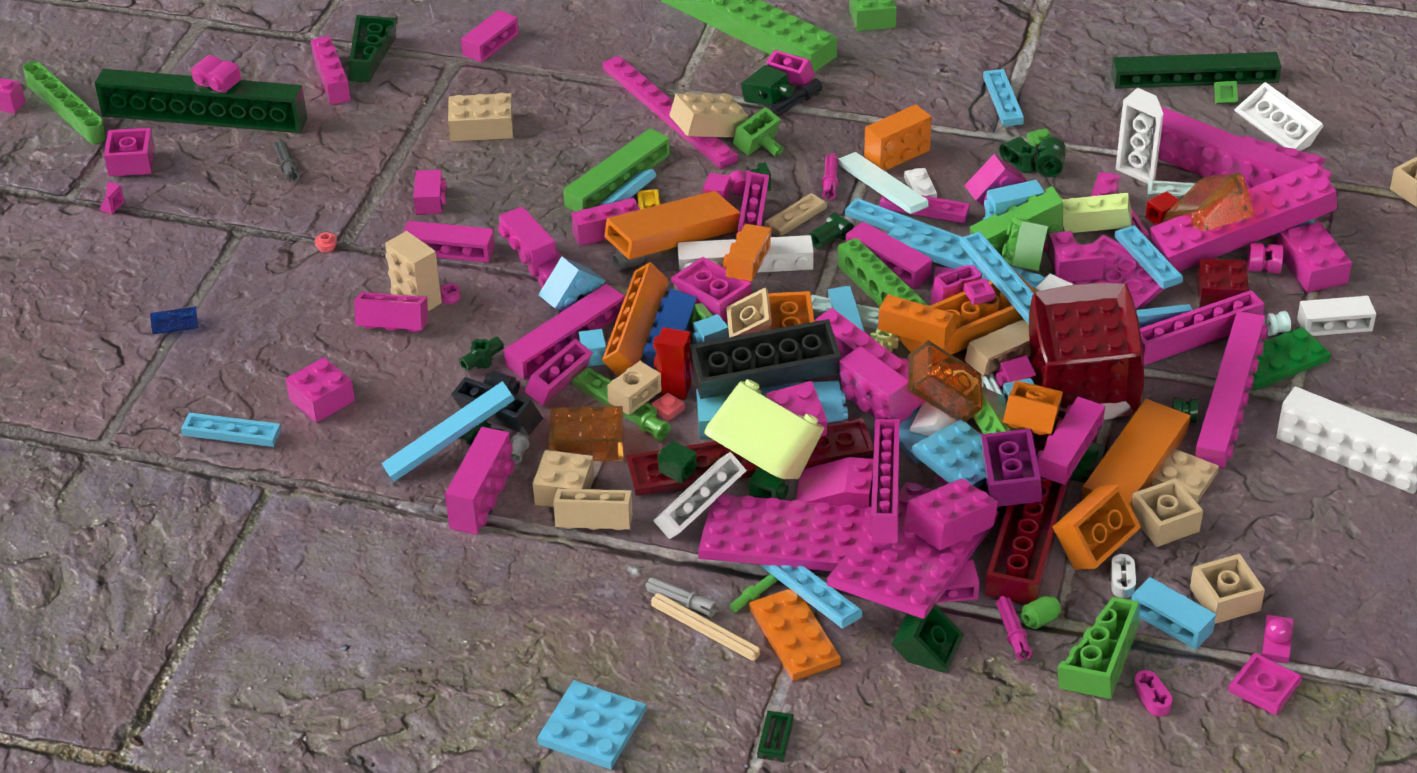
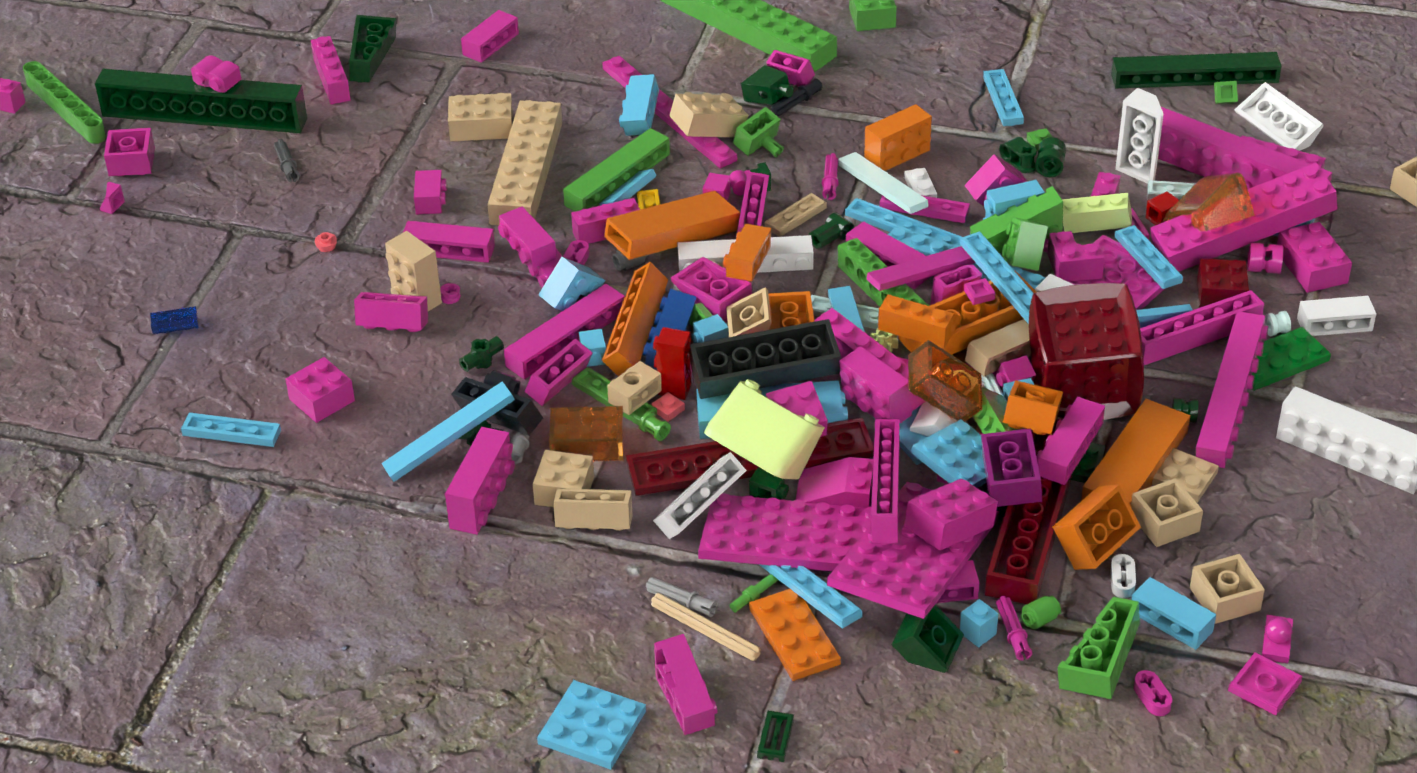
(526, 159): none -> tan brick
(579, 246): none -> dark pink beam
(639, 104): none -> medium azure brick
(677, 462): dark green brick -> none
(683, 685): none -> dark pink wedge
(919, 268): none -> dark pink tile
(979, 623): none -> medium azure brick

